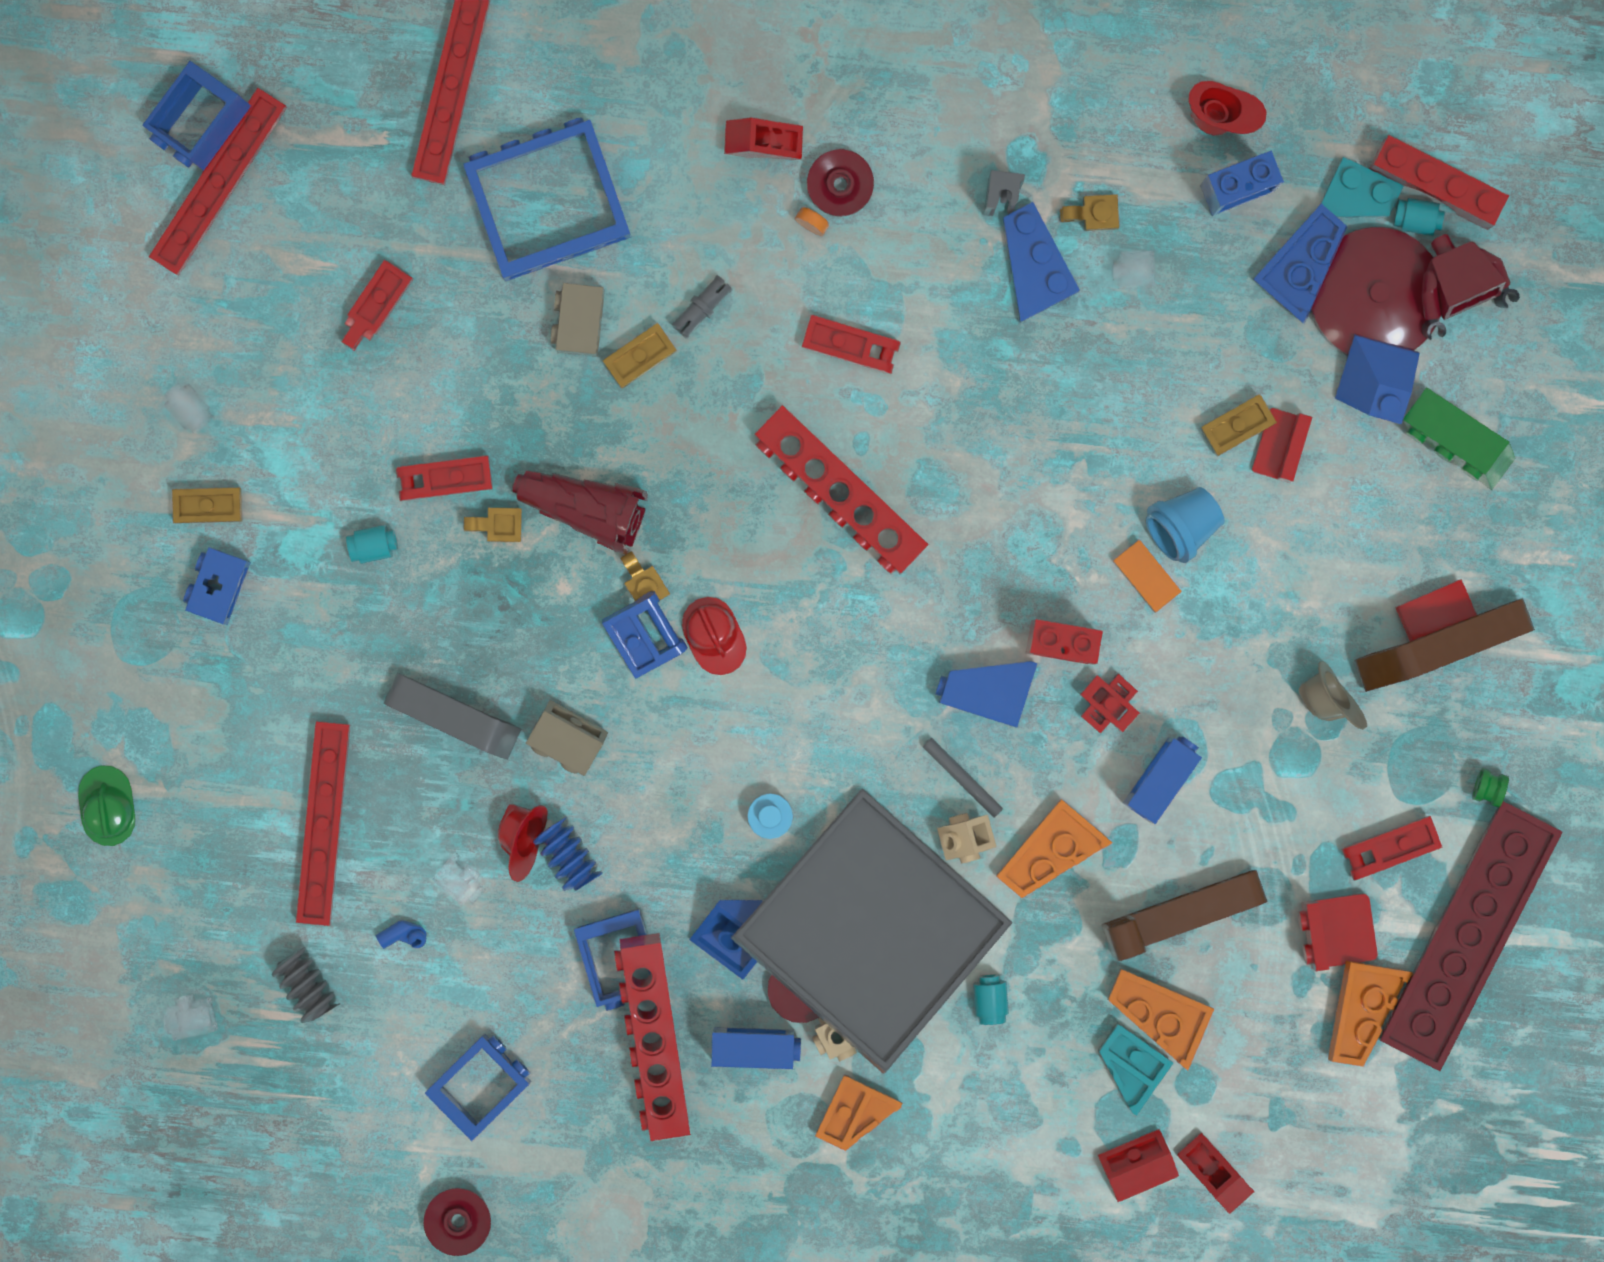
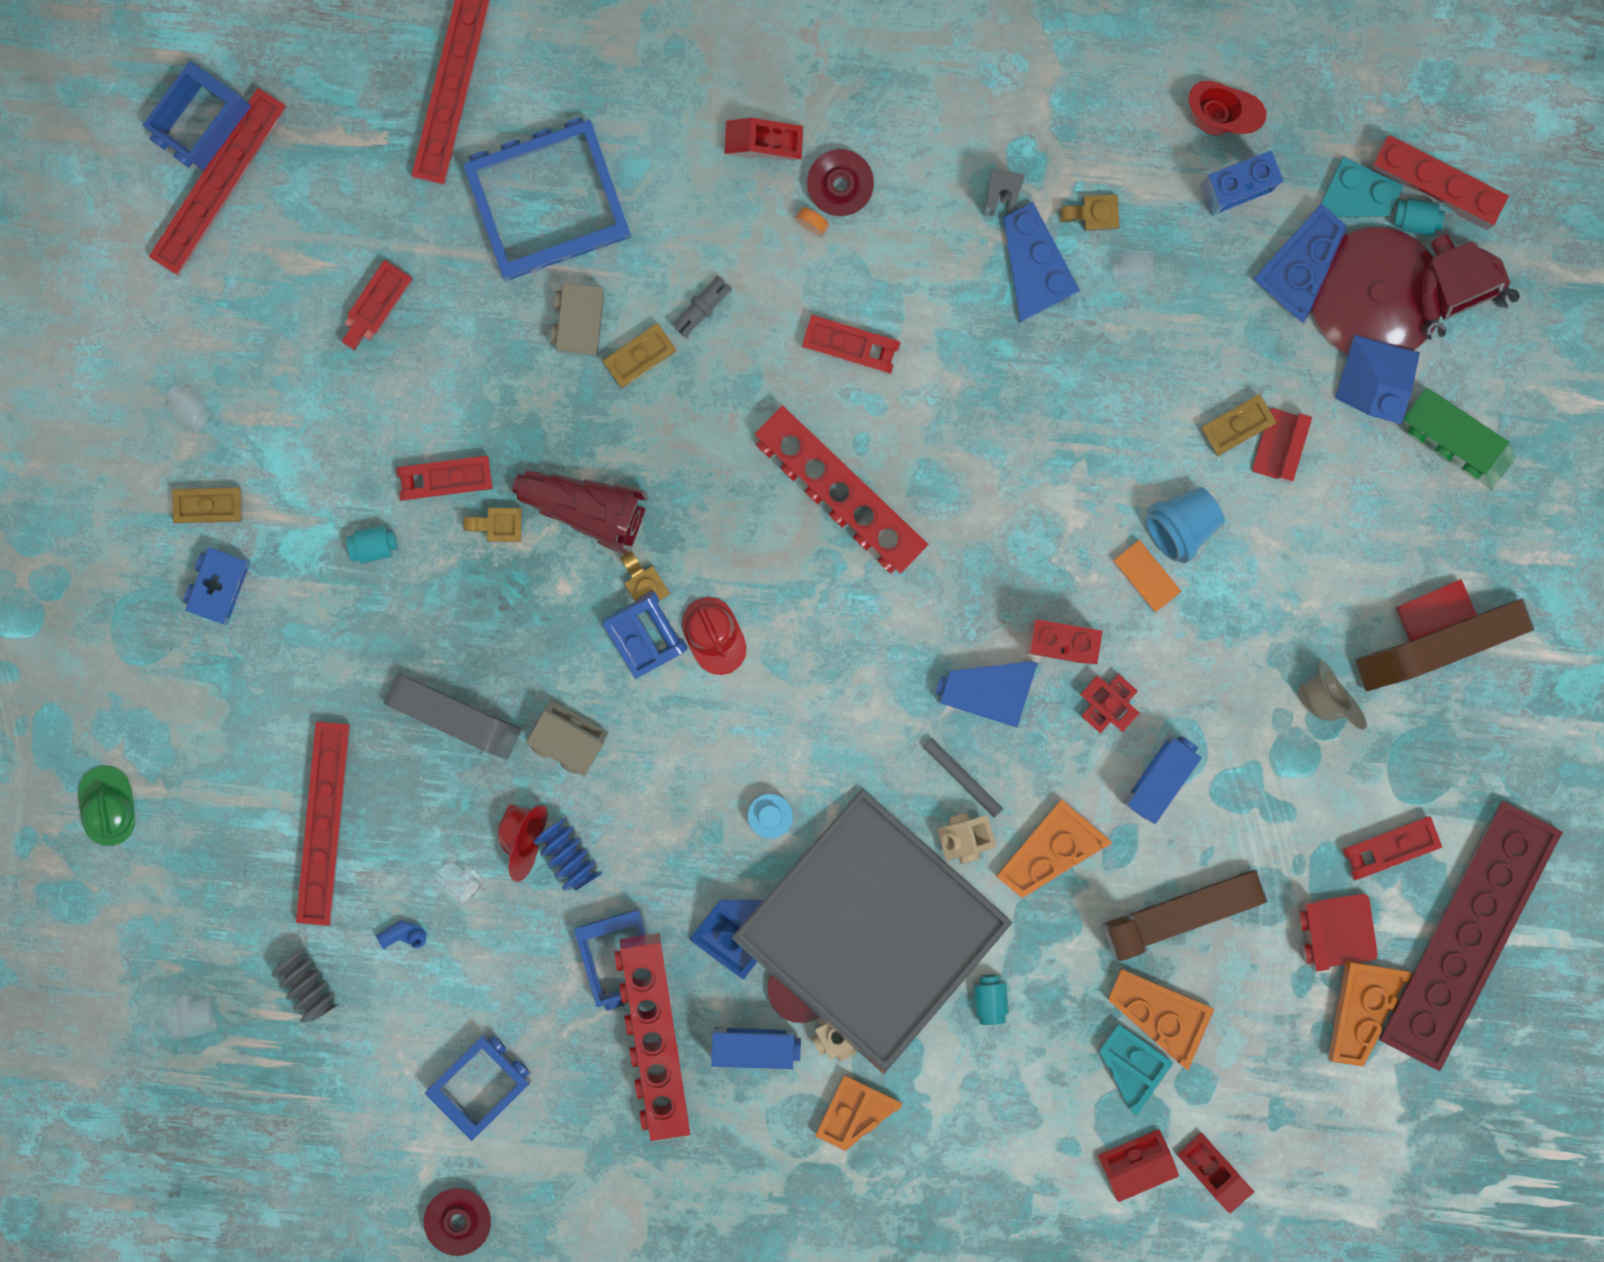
(1490, 787): green wheel -> none

